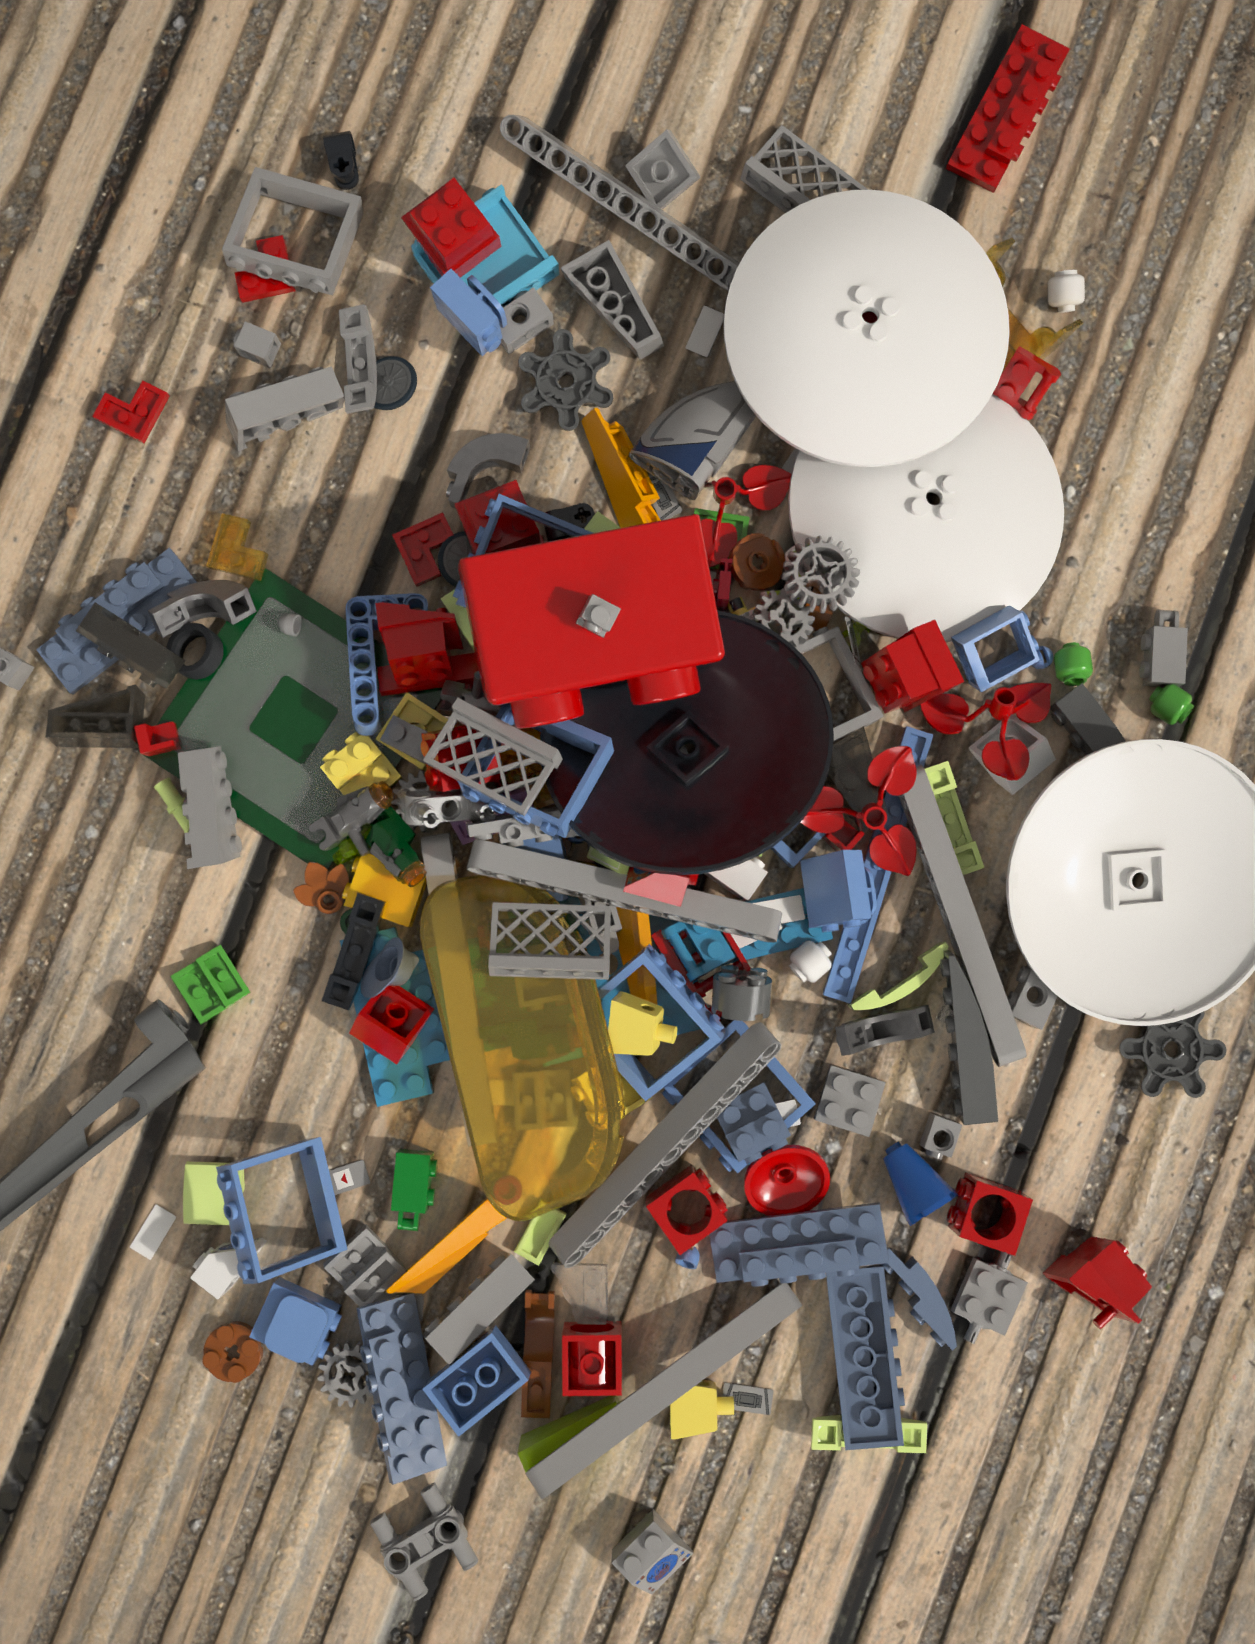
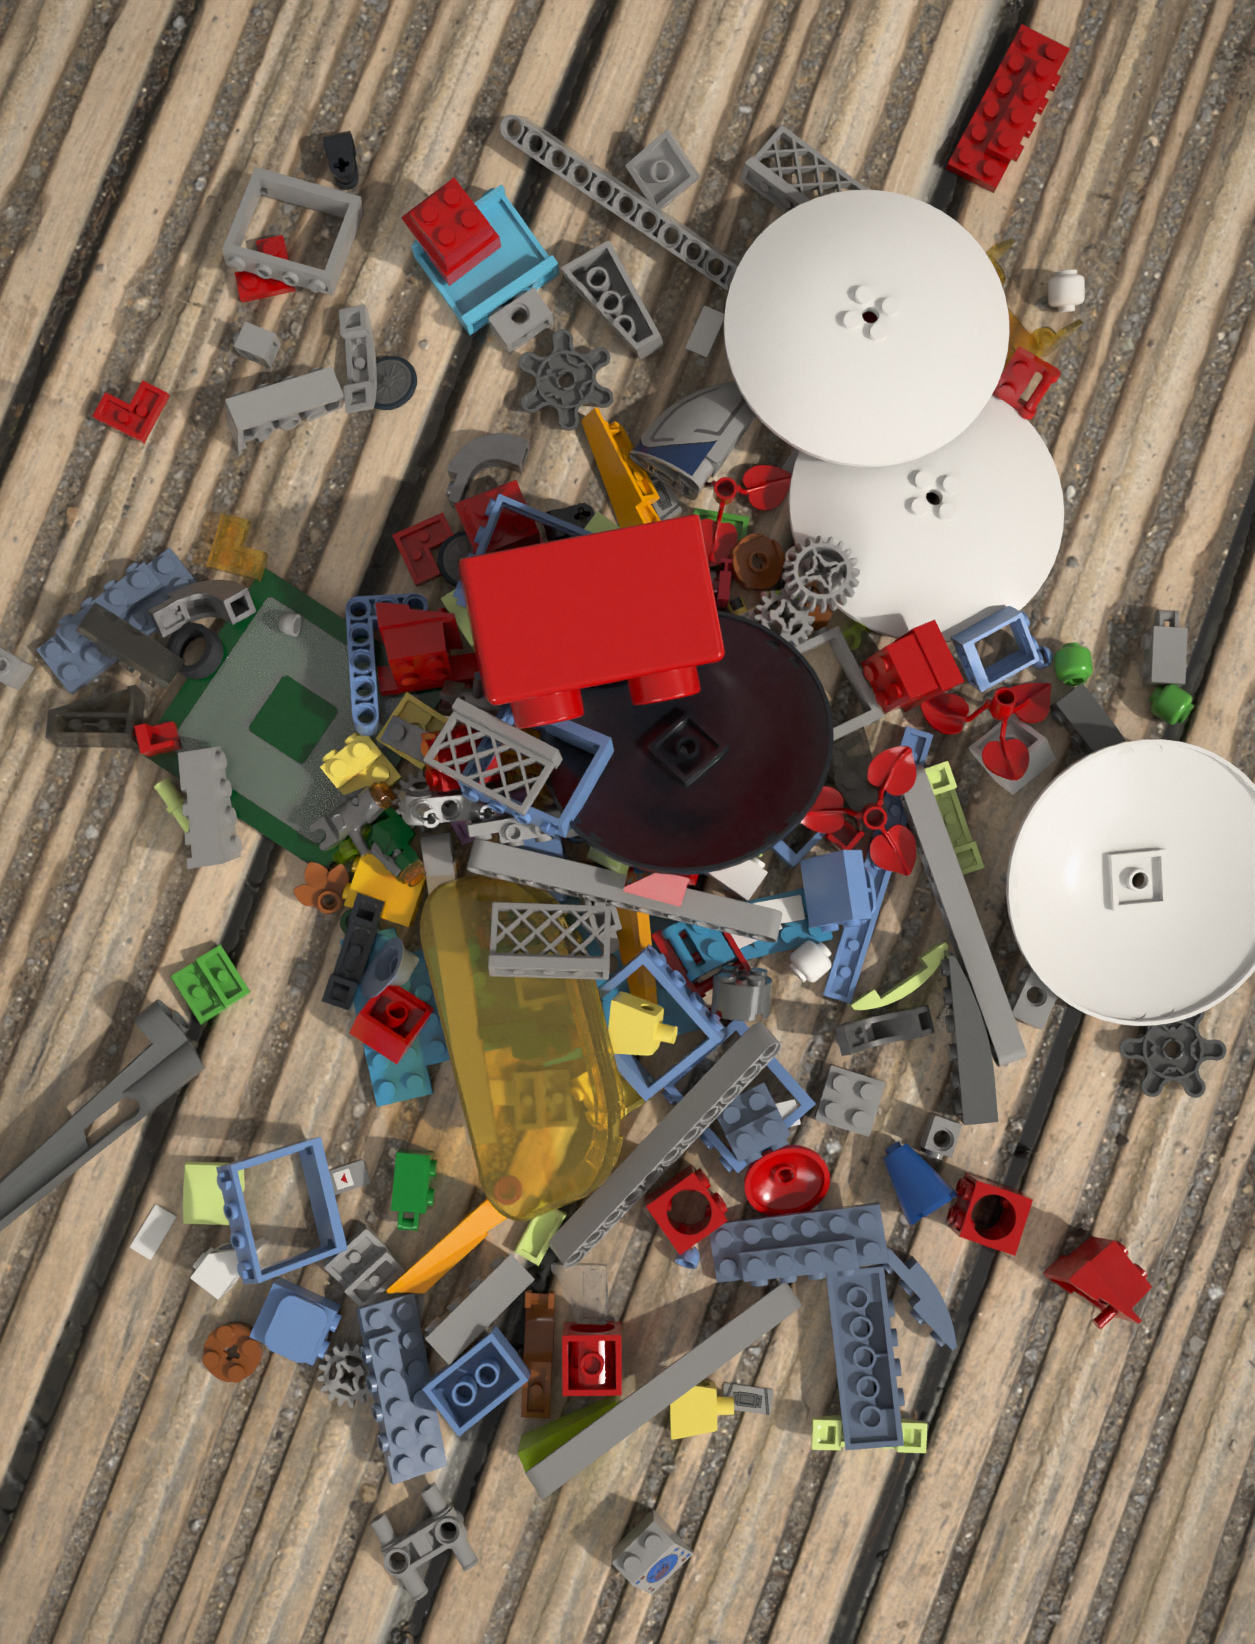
(470, 310): medium blue brick -> none
(598, 615): light grey brick -> none
(853, 641): sticker -> none
(988, 1296): light grey plate -> none

